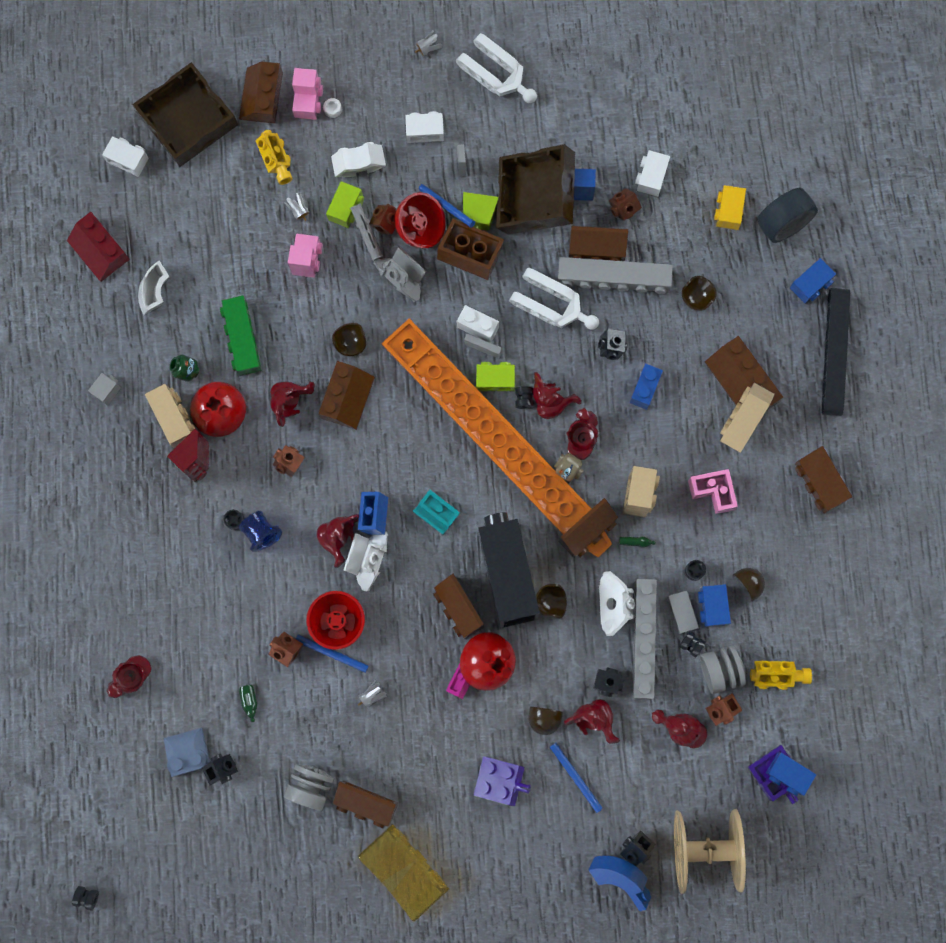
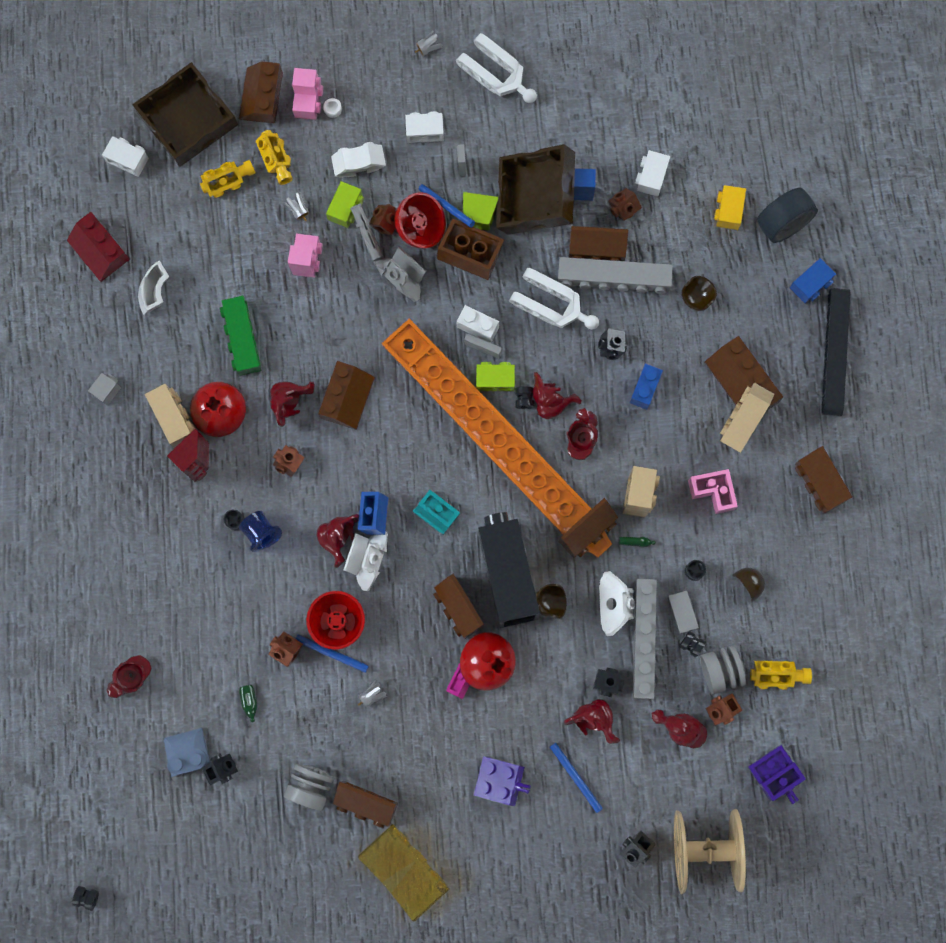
(184, 368): dark green head -> none
(223, 180): none -> yellow brick
(349, 339): dark brown helmet -> none
(544, 720): dark brown helmet -> none
(568, 467): dark tan head -> none
(624, 875): blue arch -> none
(714, 605): blue brick -> none
(790, 774): blue brick -> none

